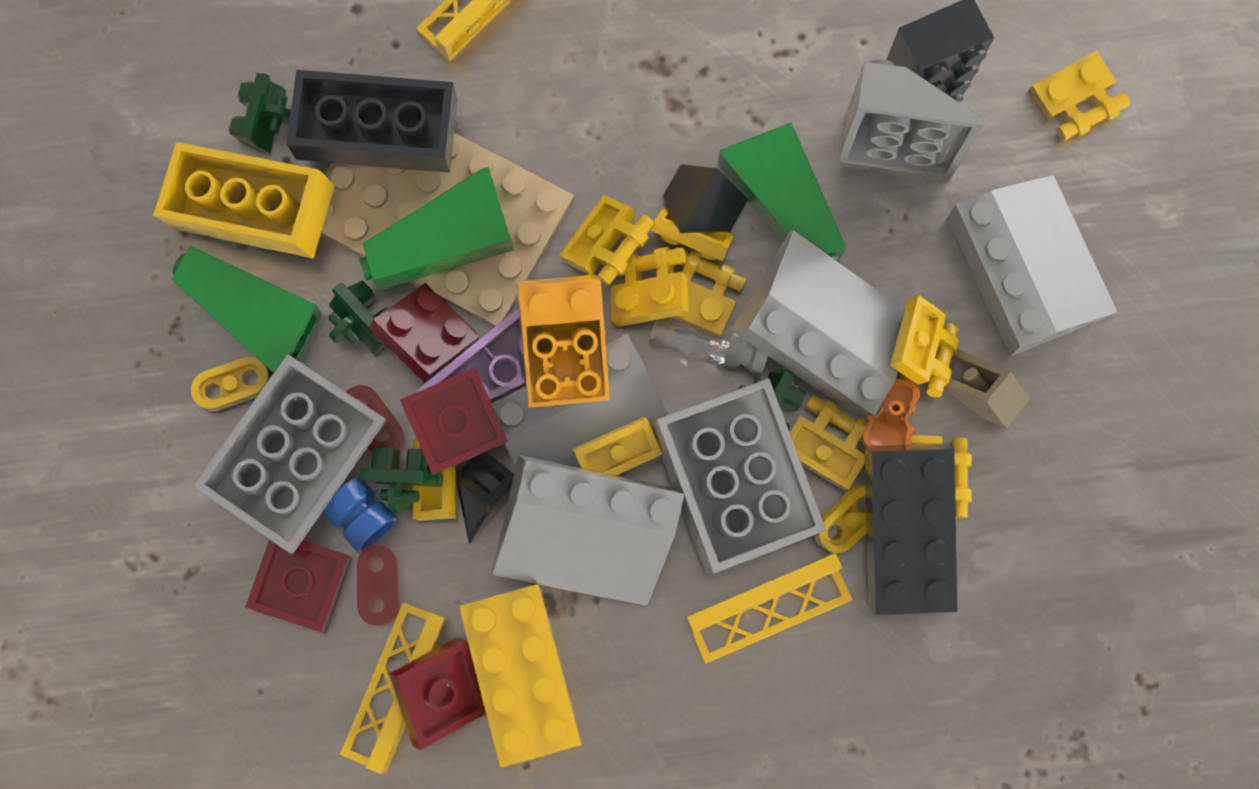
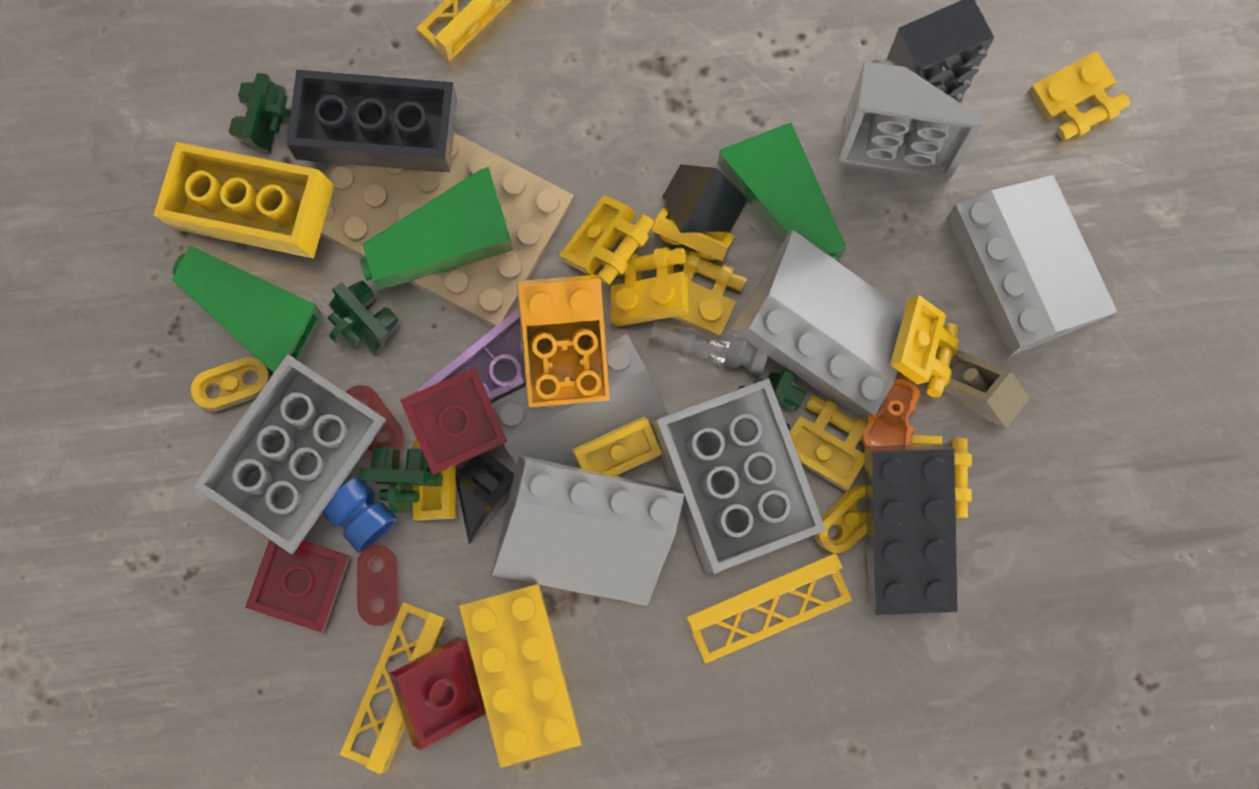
(424, 332): dark red plate -> none

